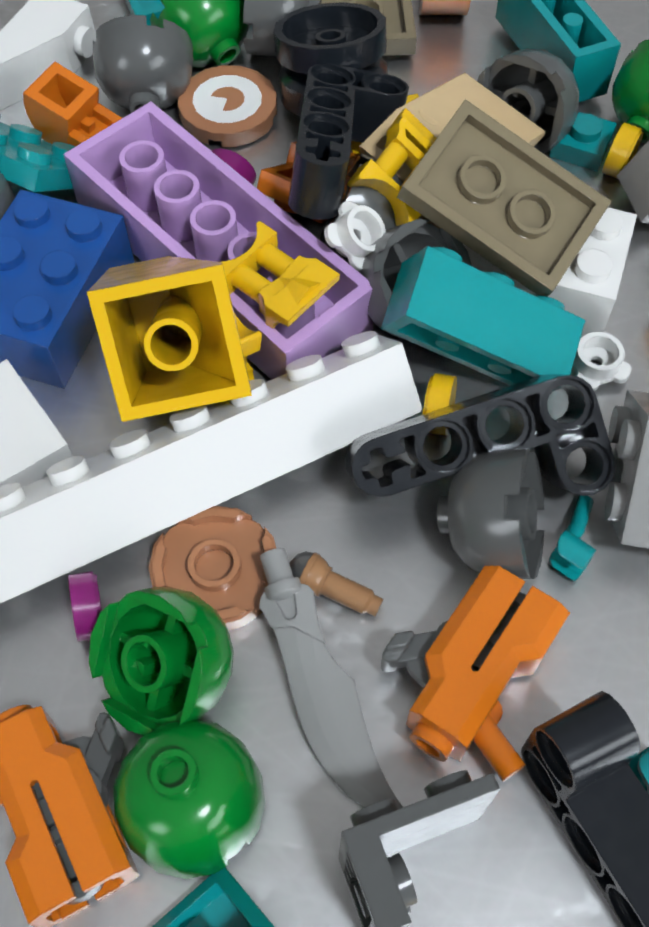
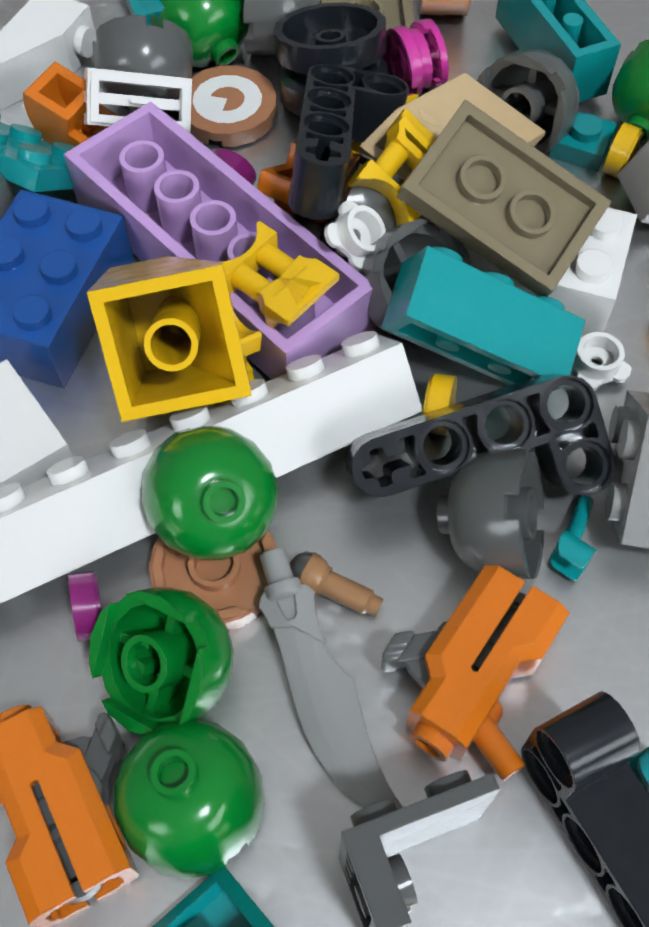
(93, 97): none -> white tile
(209, 492): none -> green cylinder
(415, 57): none -> dark pink wheel

